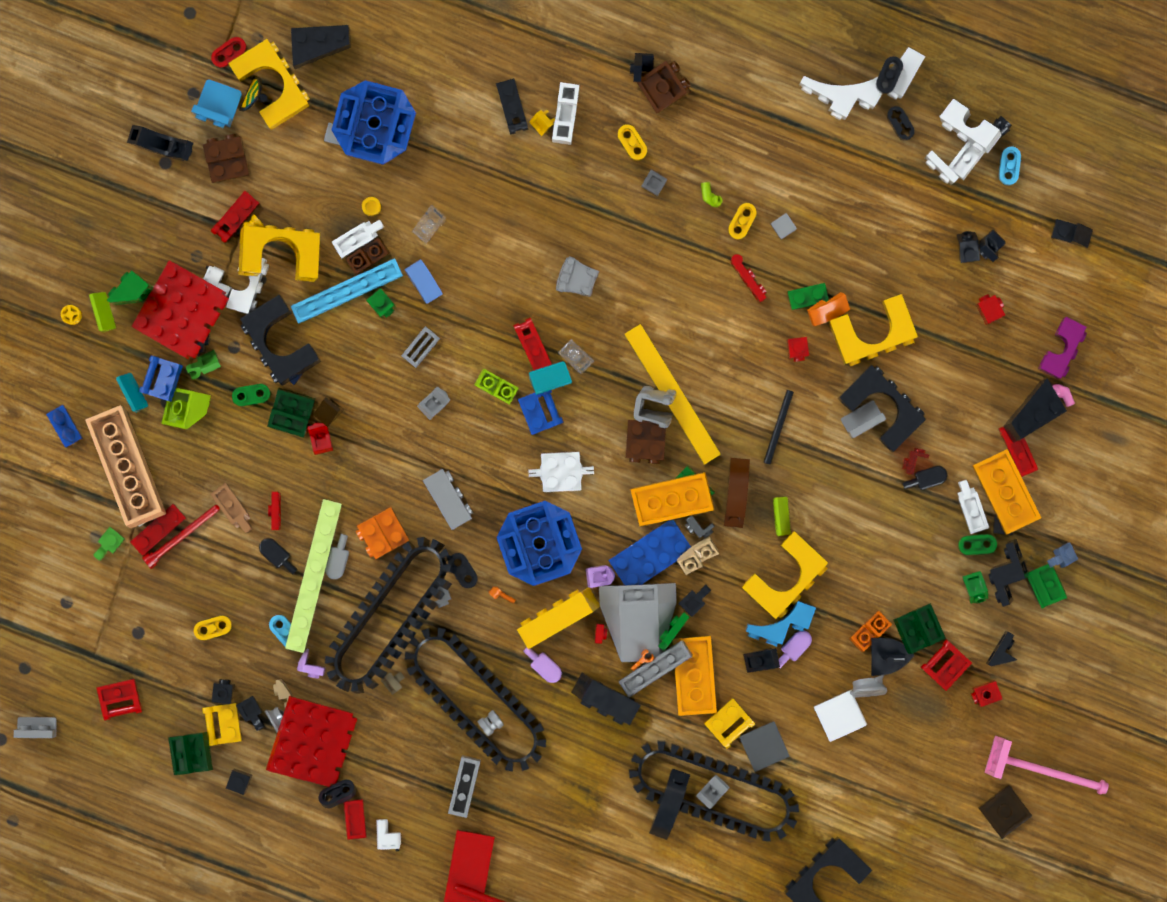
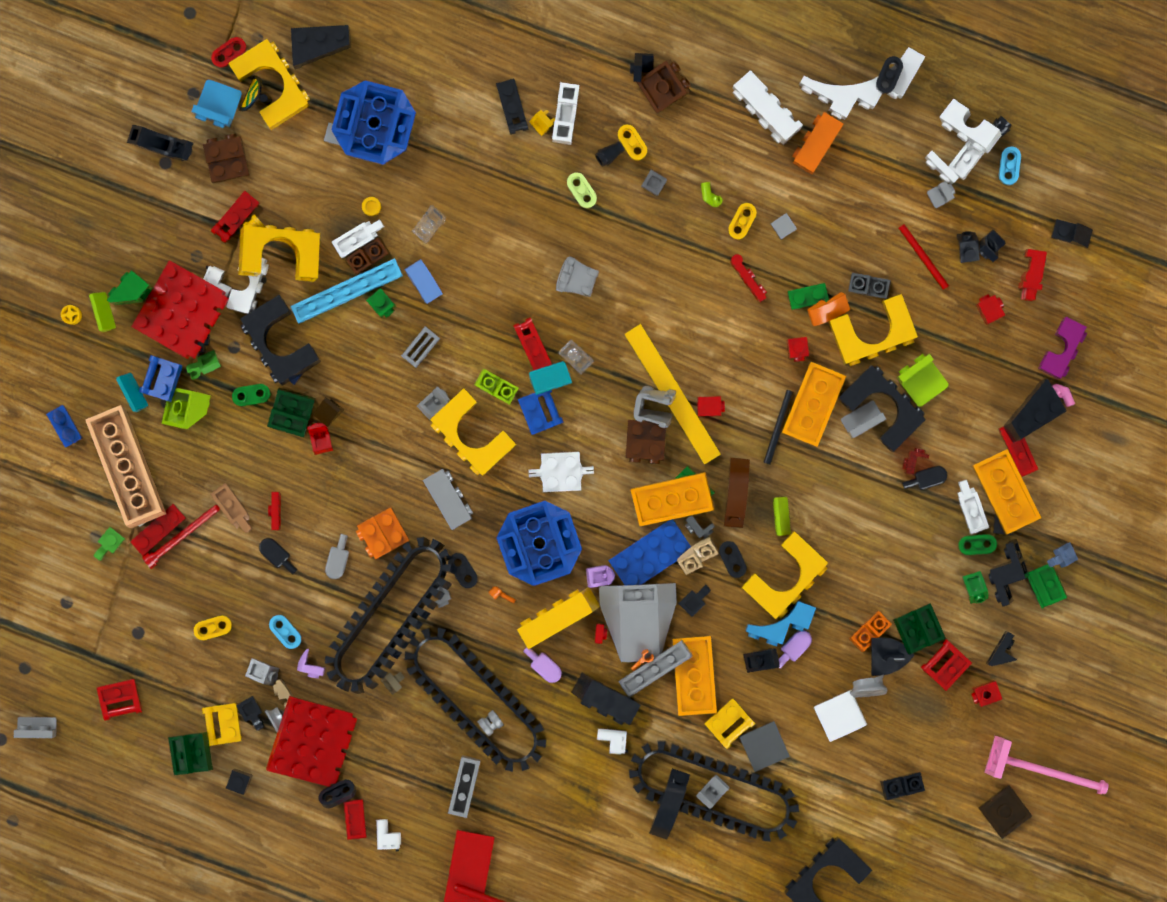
(223, 691): black bracket -> none
(262, 672): none -> light grey bracket
(313, 576): yellowish green plate -> none
(447, 422): none -> yellow arch
(582, 190): none -> yellowish green plate
(608, 154): none -> black cone
(617, 740): none -> white piece
(667, 636): green plate -> none
(710, 406): none -> red brick
(732, 559): none -> black plate
(766, 107): none -> white wedge
(813, 404): none -> light orange plate
(817, 142): none -> orange brick
(869, 286): none -> dark grey slope
(896, 125): black beam -> none
(902, 786): none -> black slope
(922, 380): none -> lime bracket
(923, 256): none -> red bar
(941, 194): none -> light grey bracket
(1033, 276): none -> red hips

